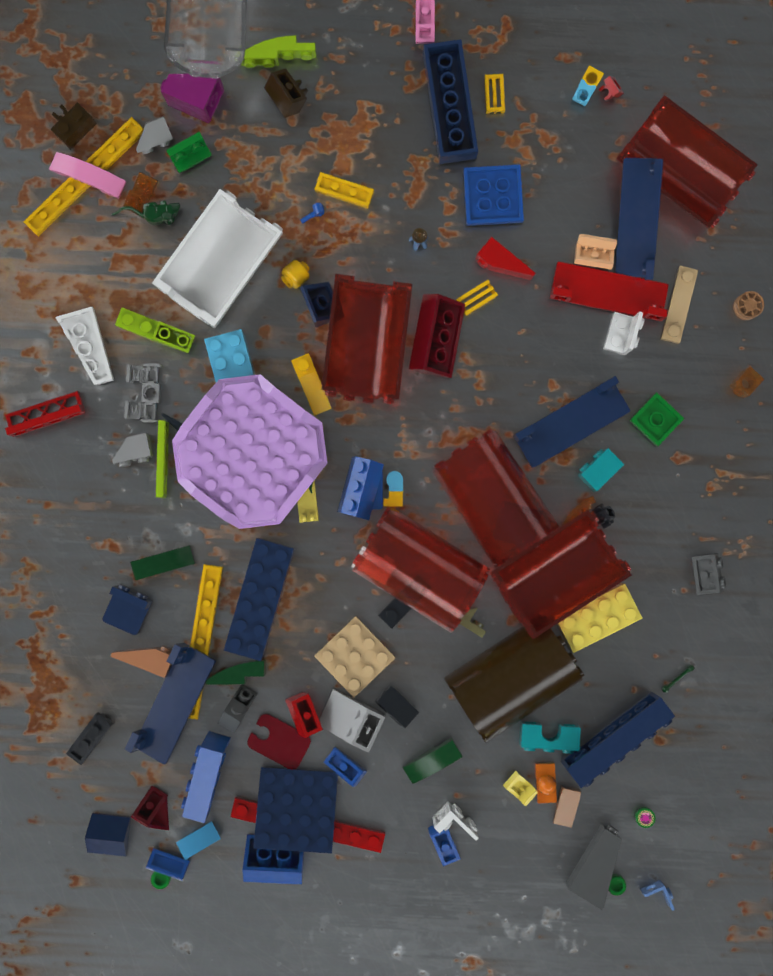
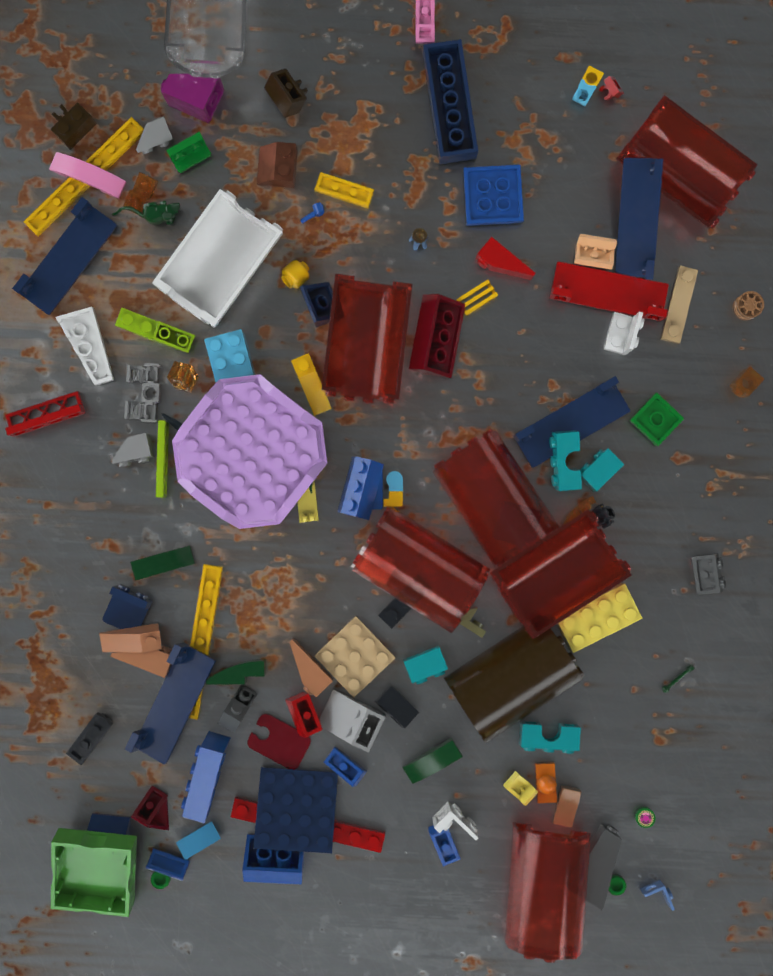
(67, 258): none -> dark blue bracket
(93, 872): none -> bright green tile
(132, 639): none -> nougat slope
(182, 376): none -> clear orange brick
(259, 599): dark blue brick -> none
(269, 51): lime slope -> none
(277, 165): none -> copper slope
(312, 674): none -> nougat slope
(425, 665): none -> teal brick
(494, 109): yellow tile -> none
(547, 893): none -> clear red cylinder
(564, 443): none -> teal arch
(618, 739): dark blue brick -> none

